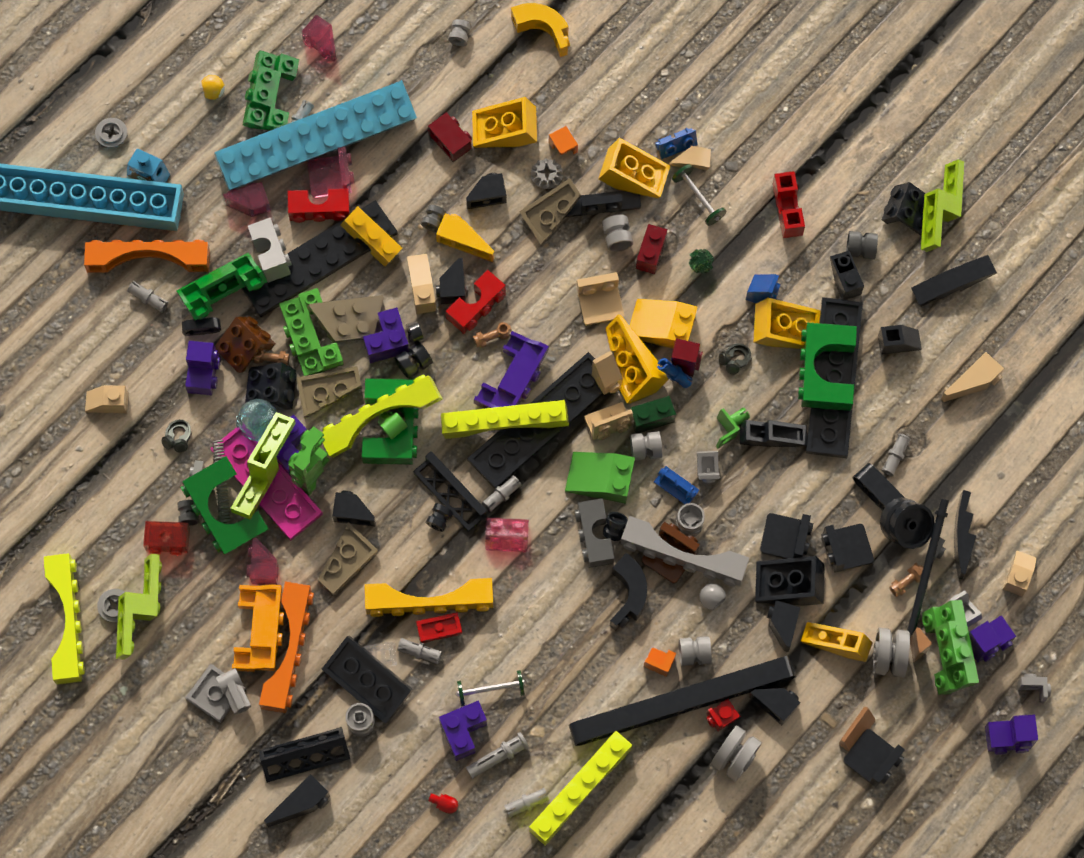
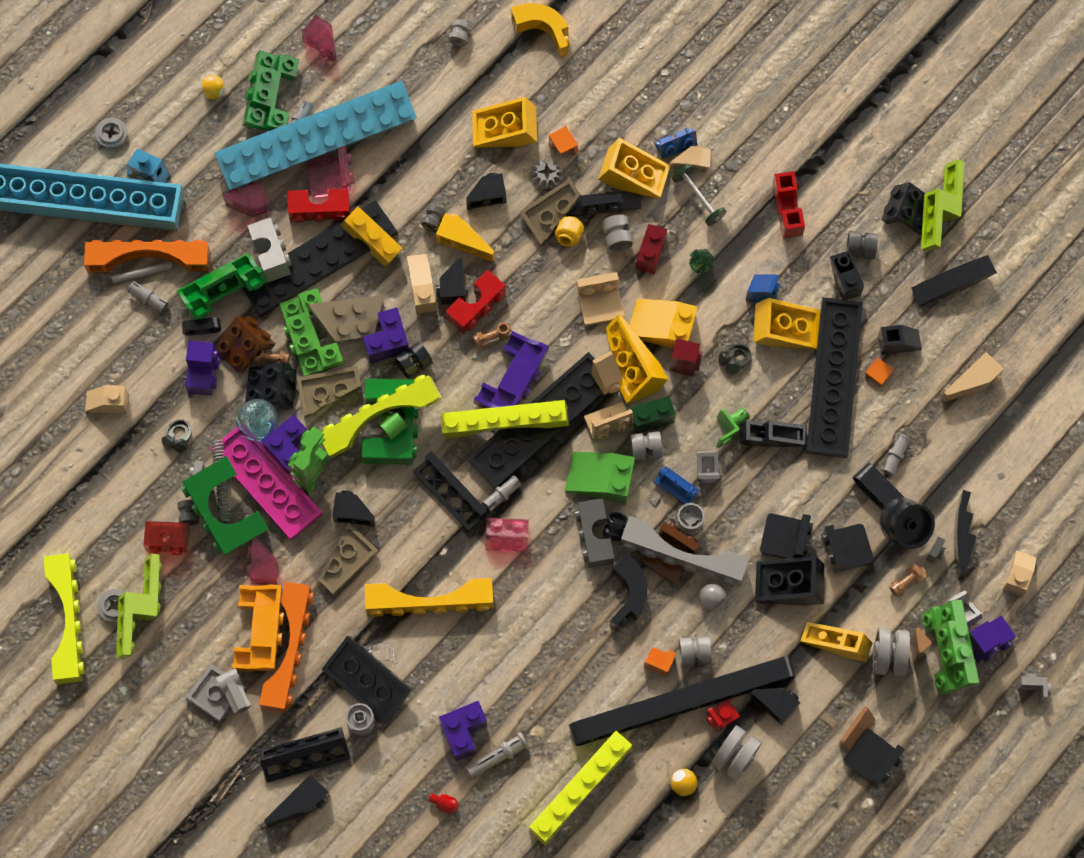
(142, 272): none -> light grey bar
(263, 465): lime bracket -> none
(414, 332): black beam -> none
(419, 651): light grey pin -> none
(438, 518): black wheel -> none
(439, 627): red plate -> none
(450, 136): dark red brick -> none
(461, 693): axle -> none
(526, 802): light grey pin -> none
(569, 231): none -> yellow head
(674, 373): blue pin -> none
(684, 782): none -> yellow piece
(783, 622): black slope -> none
(814, 390): green arch -> none
(879, 372): none -> orange tile
(941, 514): black bar -> none
(1016, 734): dark purple brick -> none

